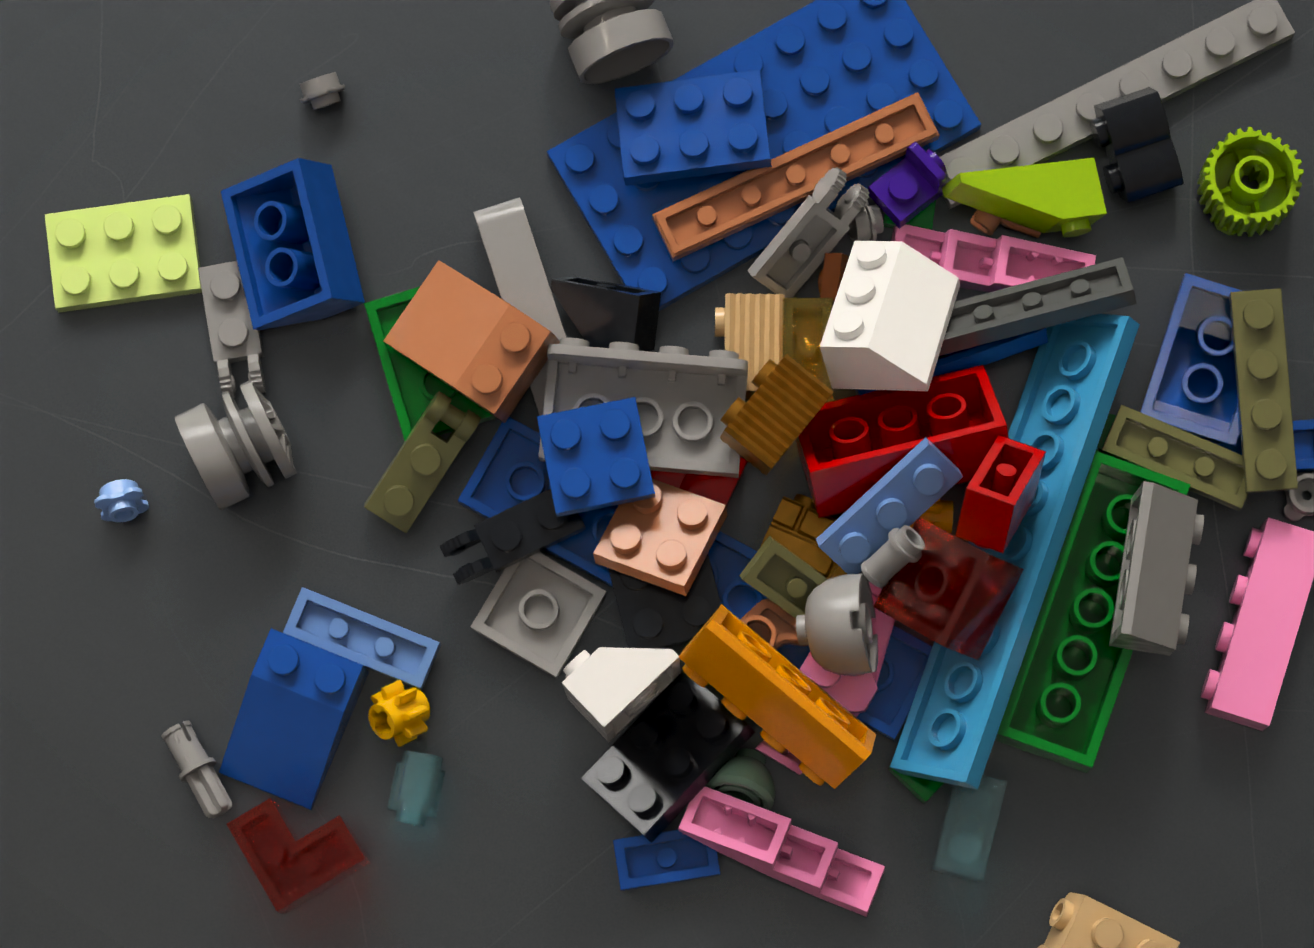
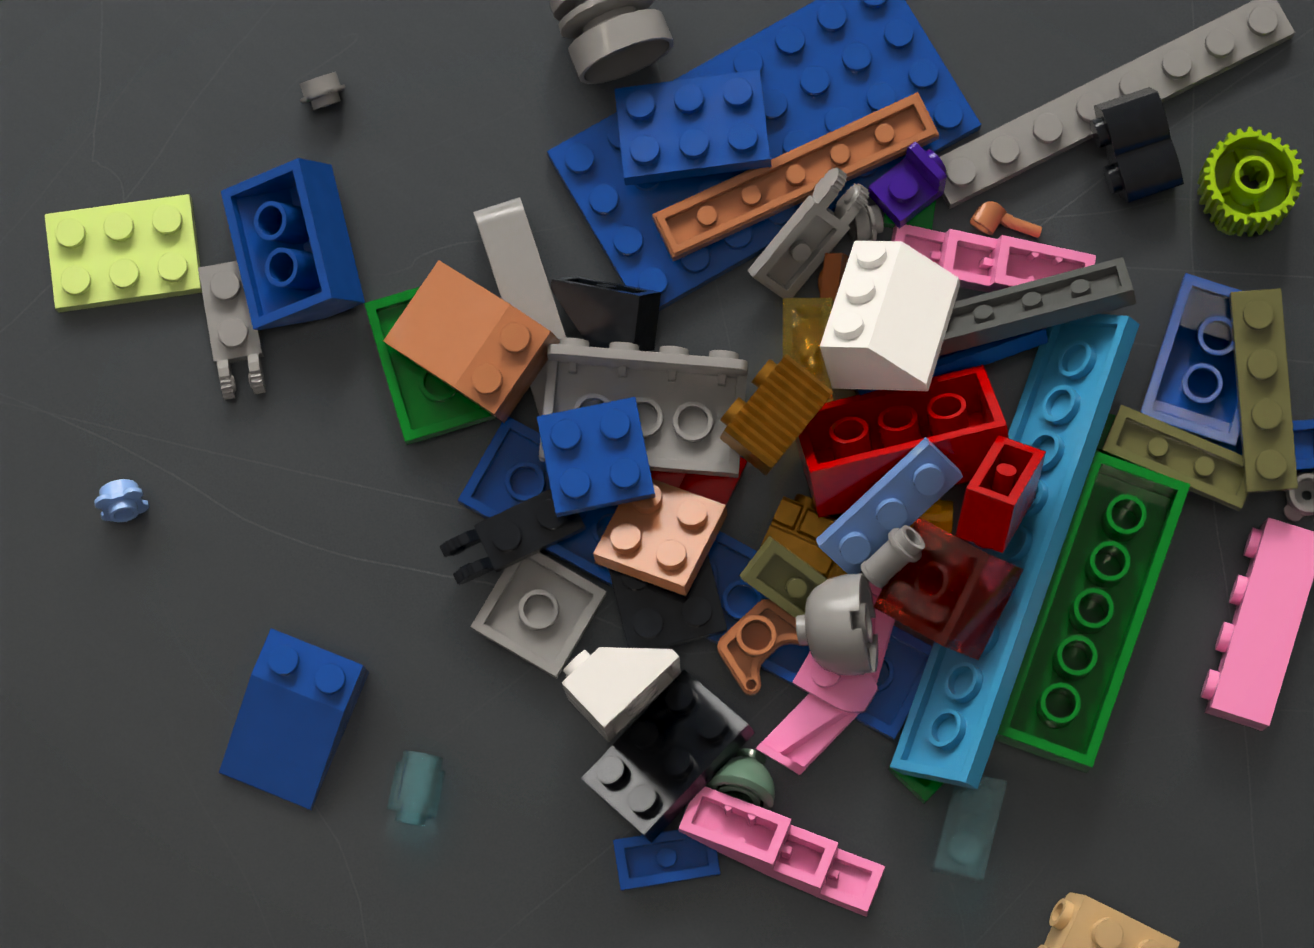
(197, 769): light grey axle -> none
(236, 444): light grey wheel -> none
(293, 867): clear red brick -> none
(362, 638): medium blue plate -> none
(399, 713): yellow gear -> none
(421, 463): olive plate -> none
(752, 329): tan brick -> none
(777, 698): light orange slope -> none
(1037, 196): lime slope -> none
(1156, 570): light grey slope -> none

